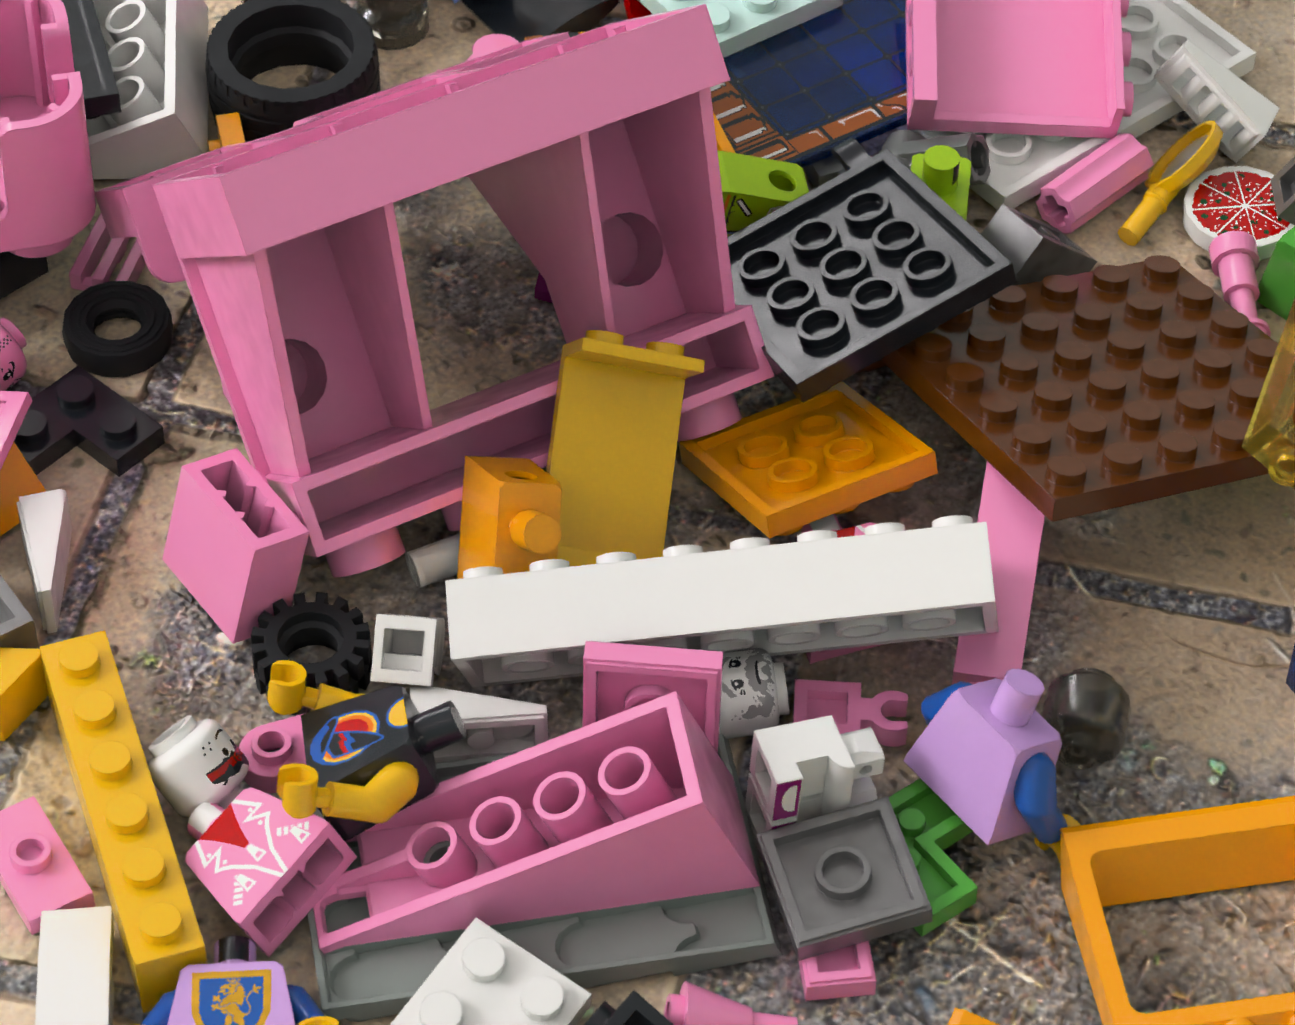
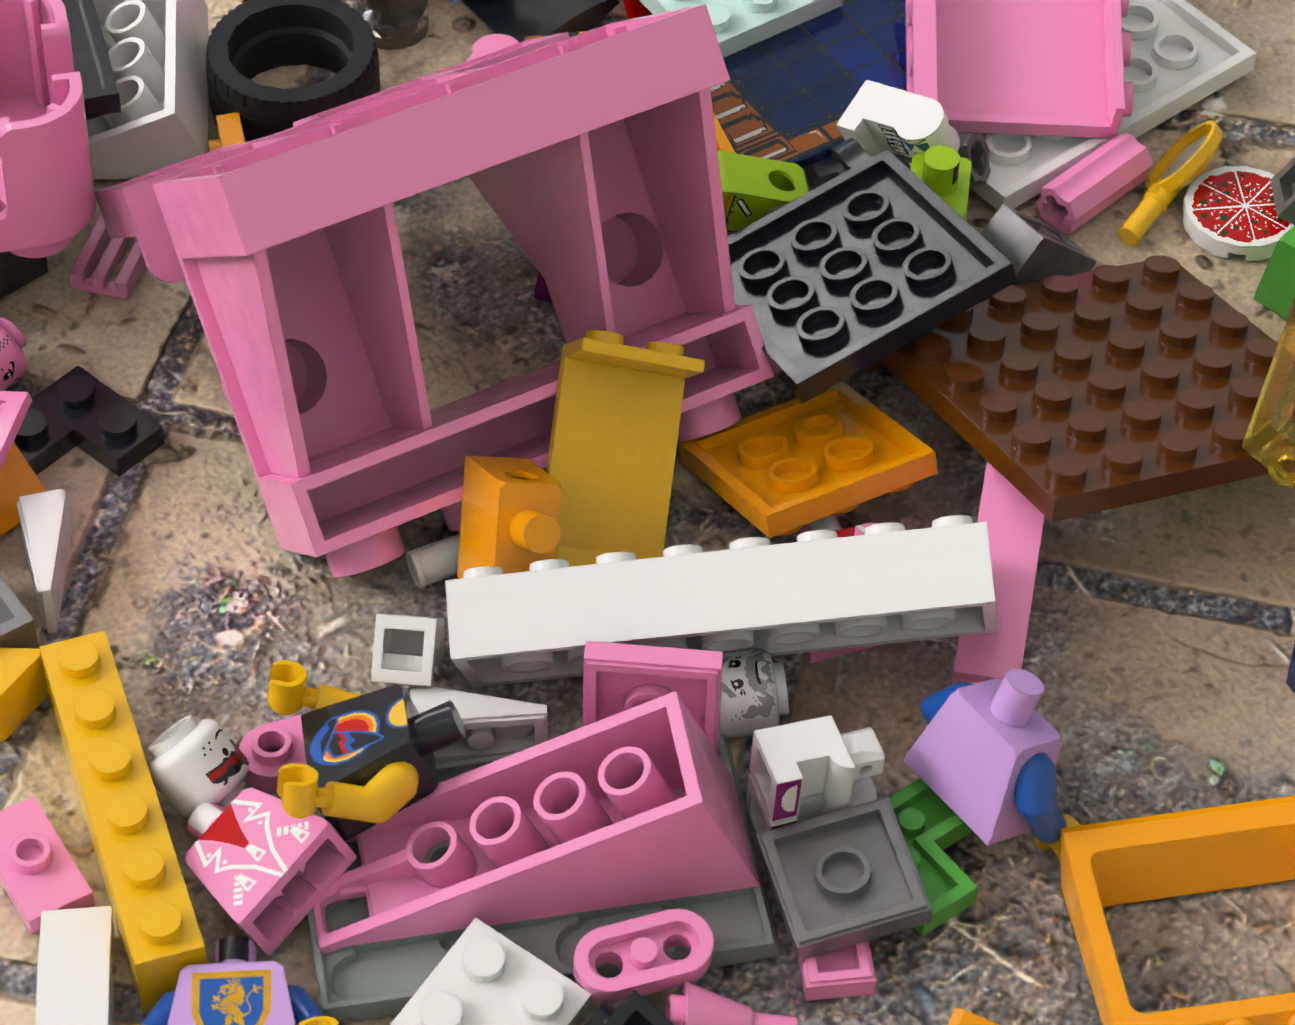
(125, 355): black tyre -> none
(233, 542): bright pink brick -> none
(311, 625): black tyre -> none
(639, 953): none -> bright pink plate
(850, 711): bright pink plate -> none
(896, 121): none -> white leg
(1090, 716): clear smoke head -> none
(1235, 262): bright pink piece -> none
(1247, 110): white slope -> none

